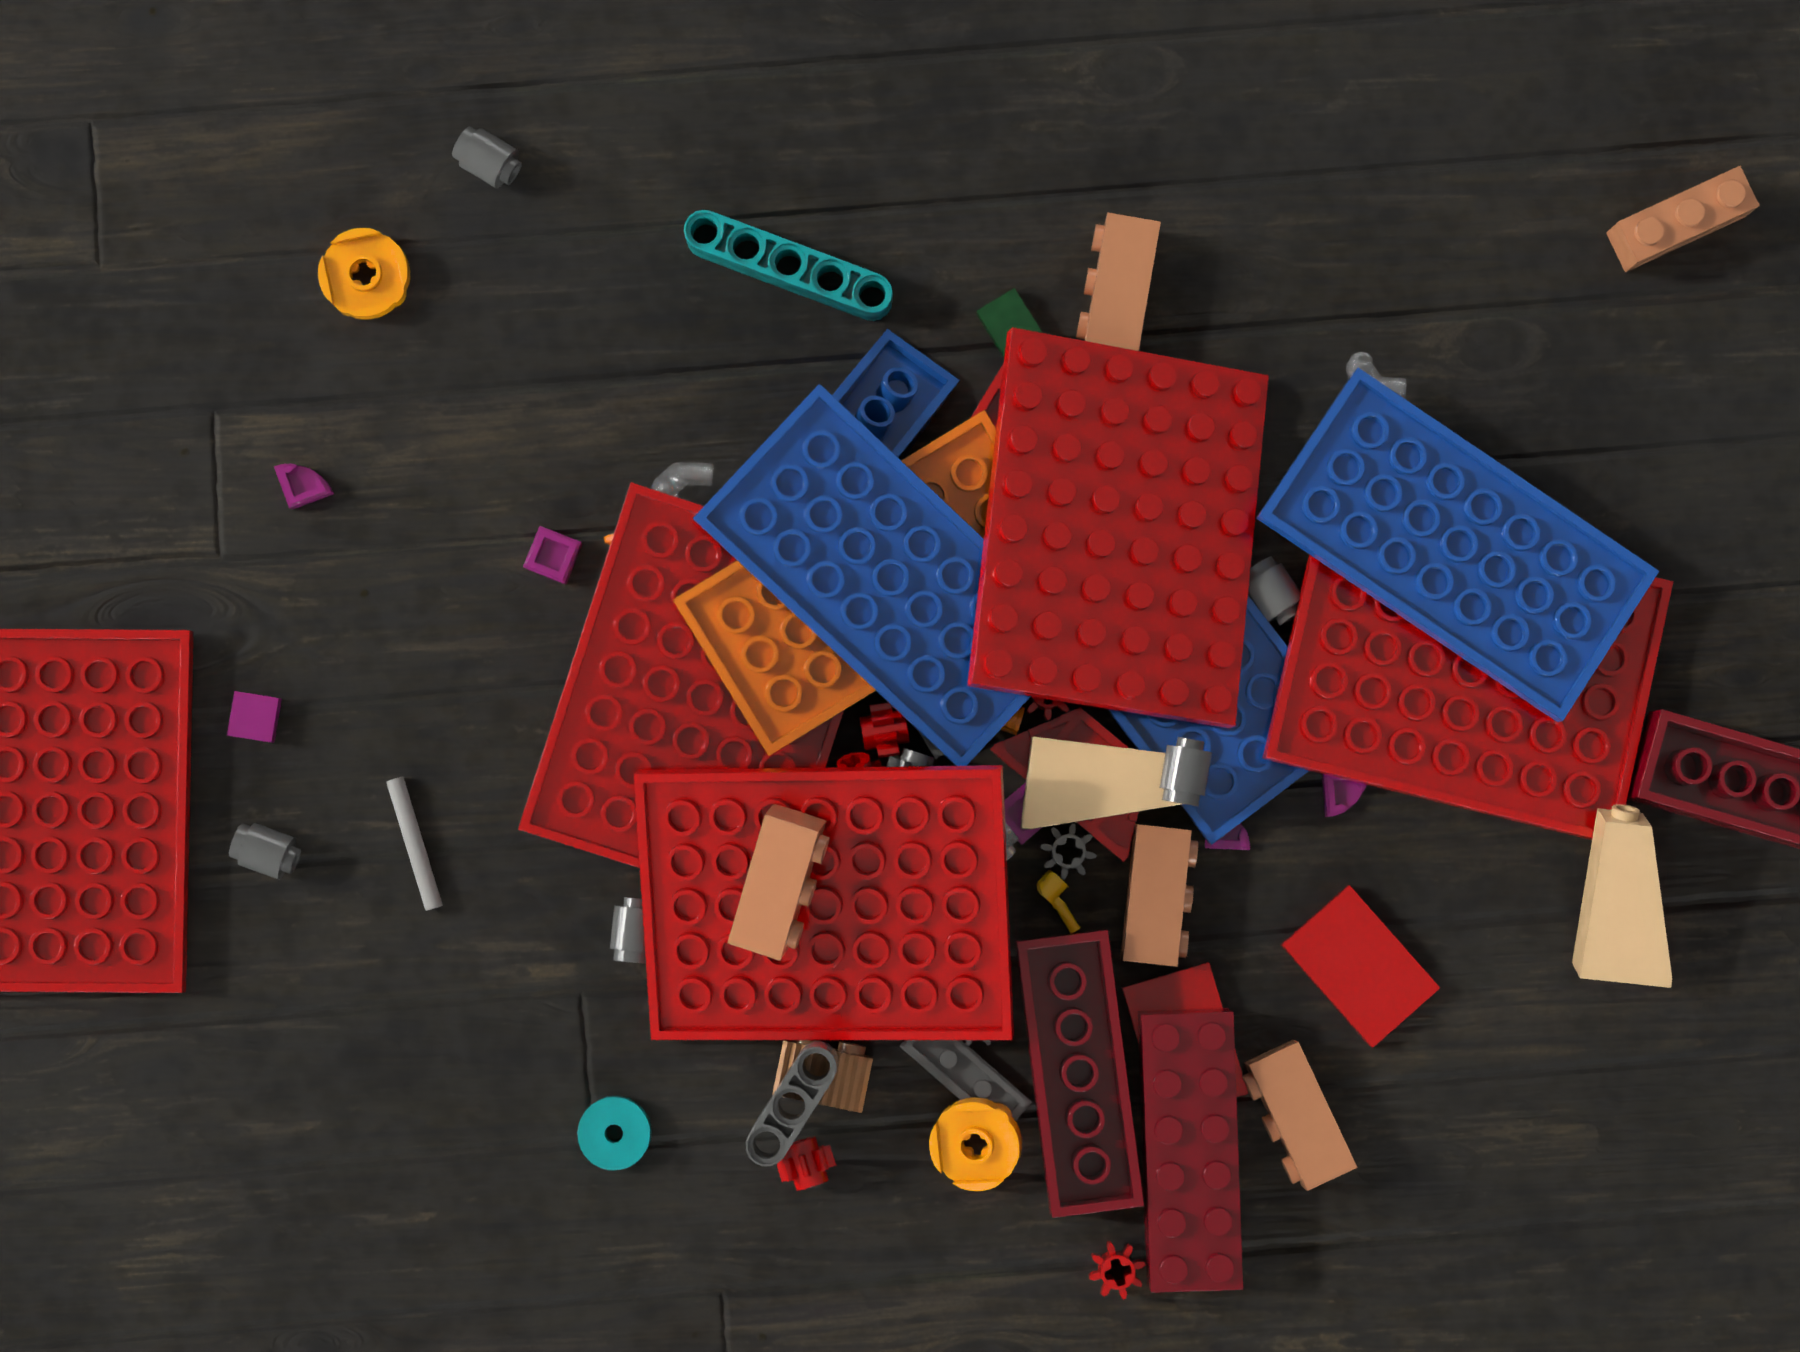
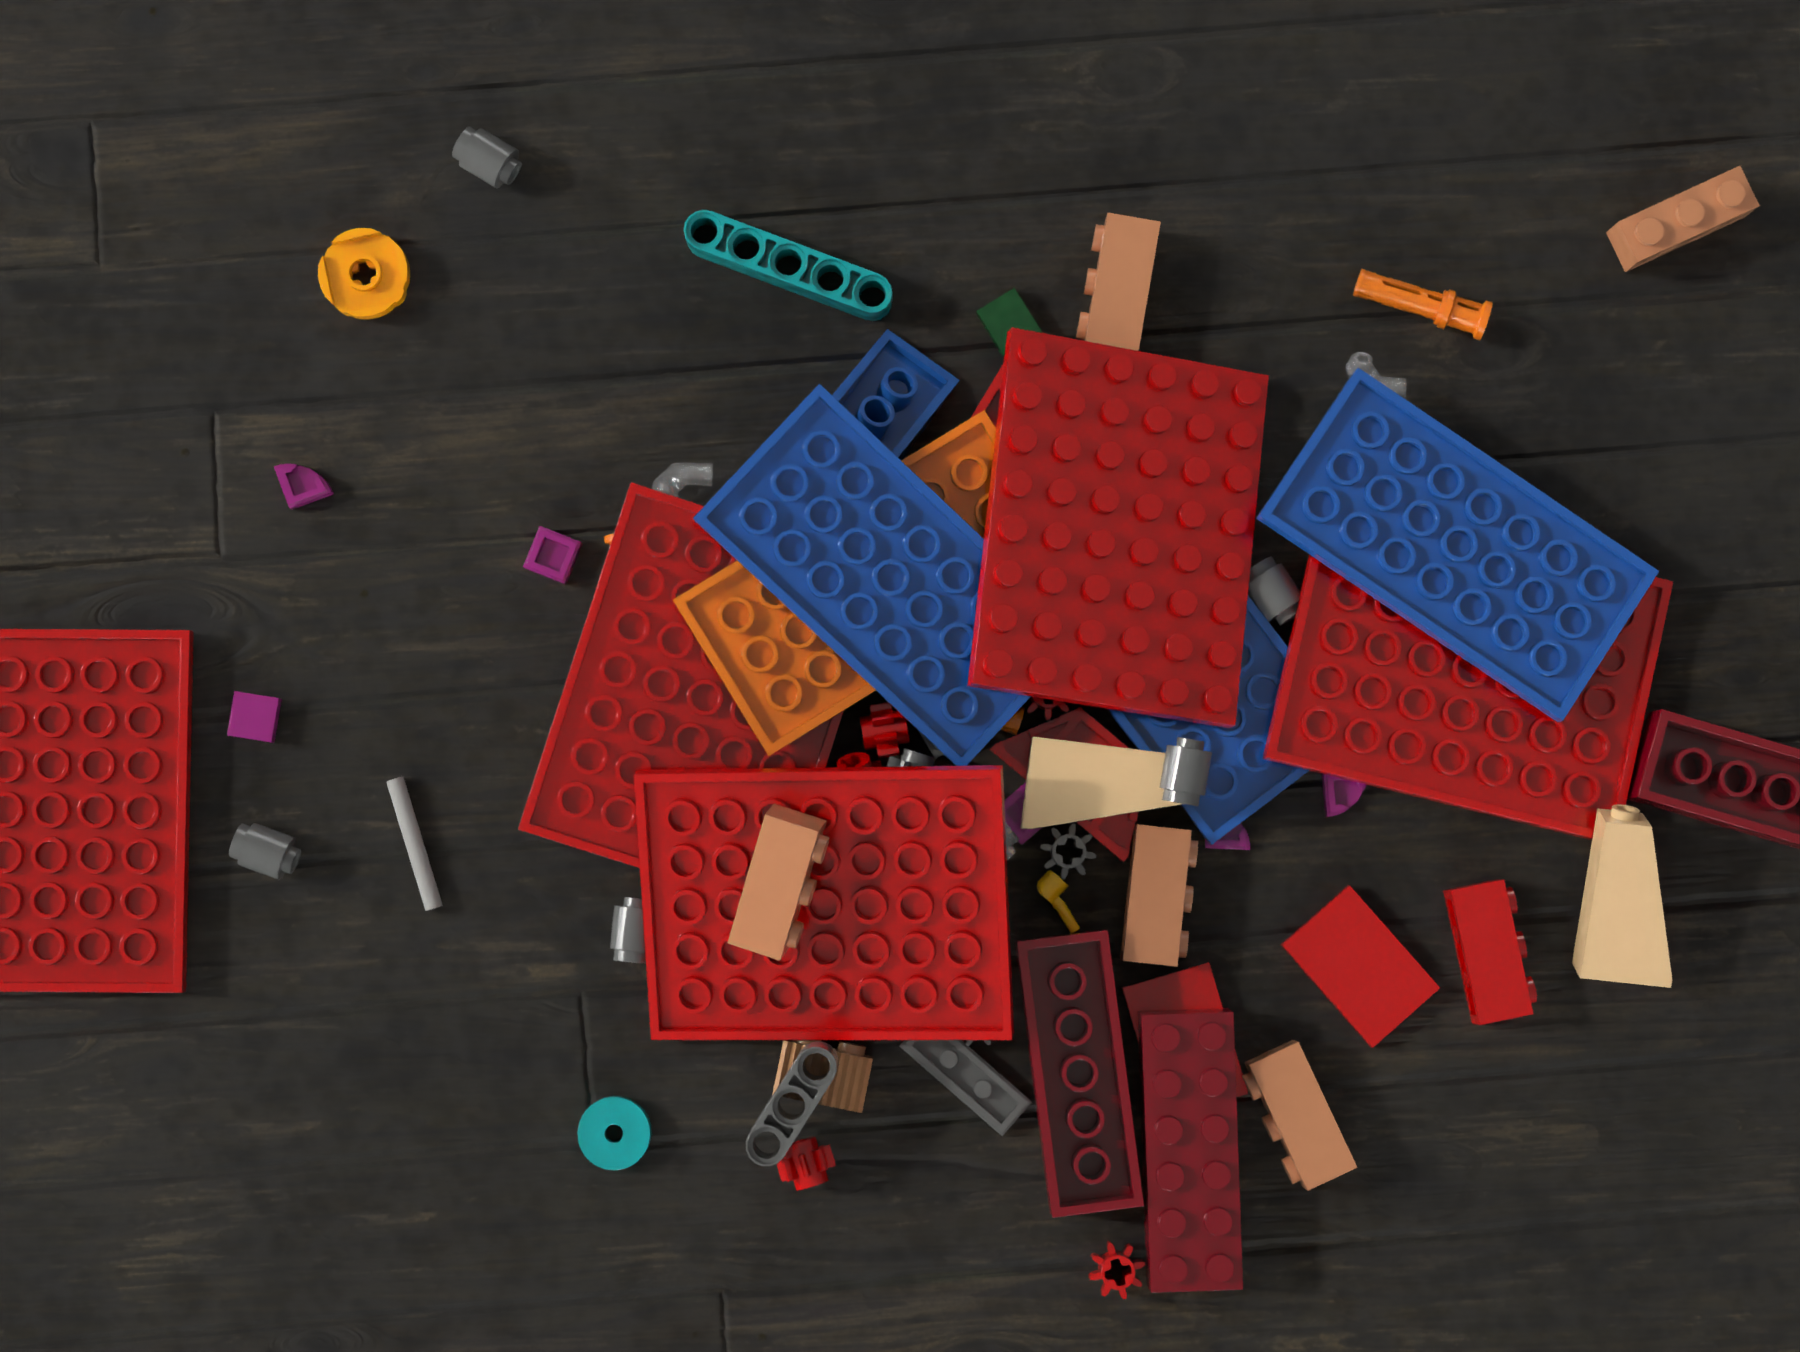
(991, 1122): light orange plate -> none
(1444, 308): none -> orange pin
(1490, 951): none -> red brick

